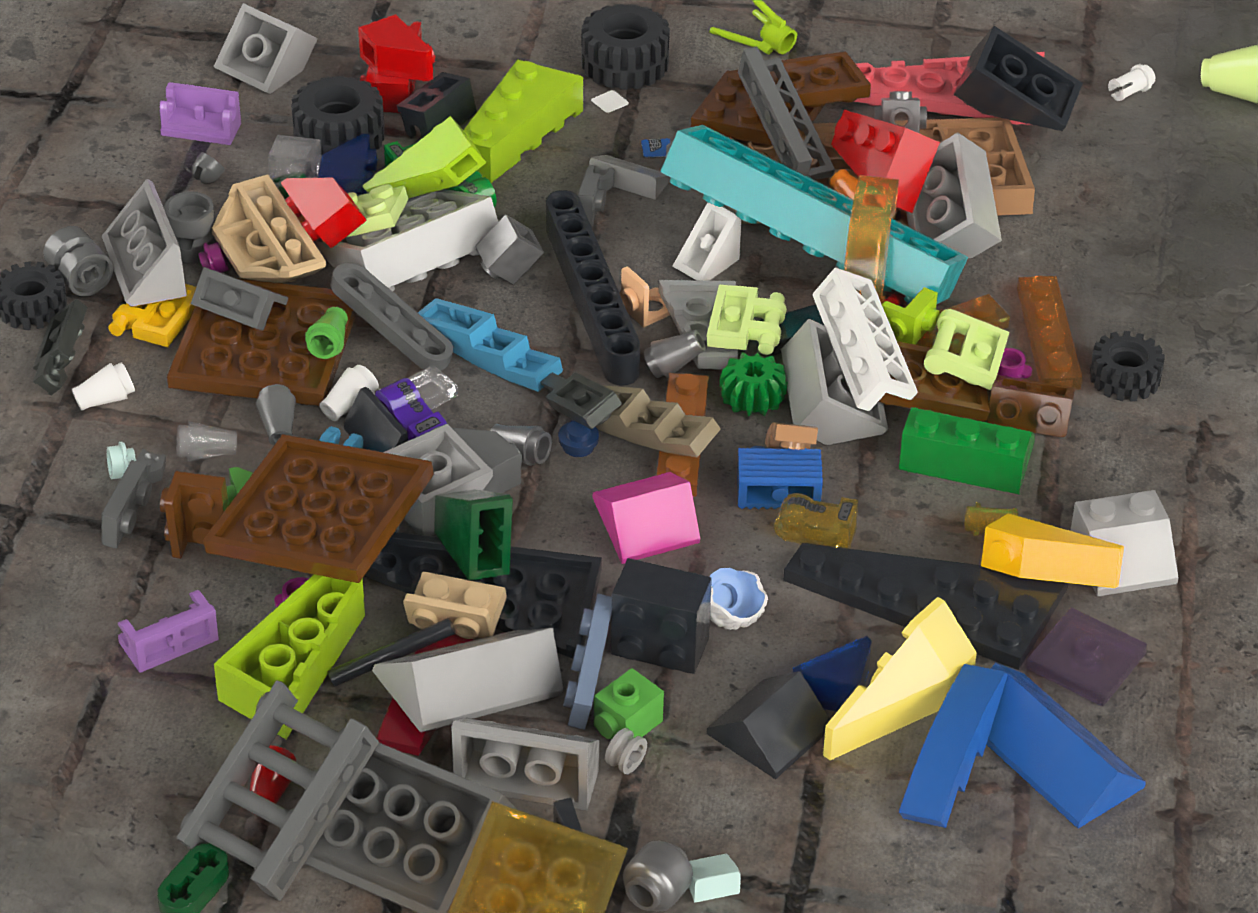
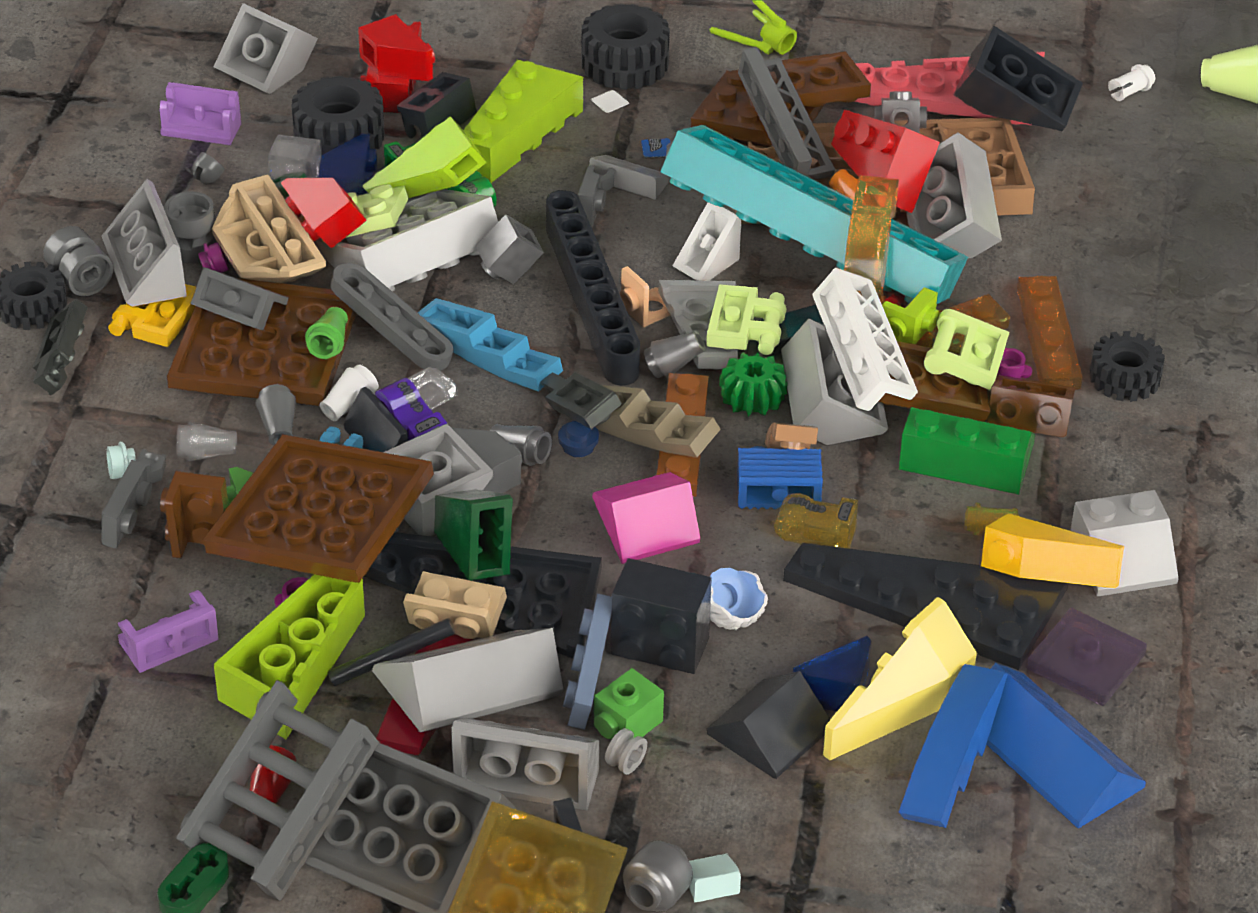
(104, 387): white cone -> none

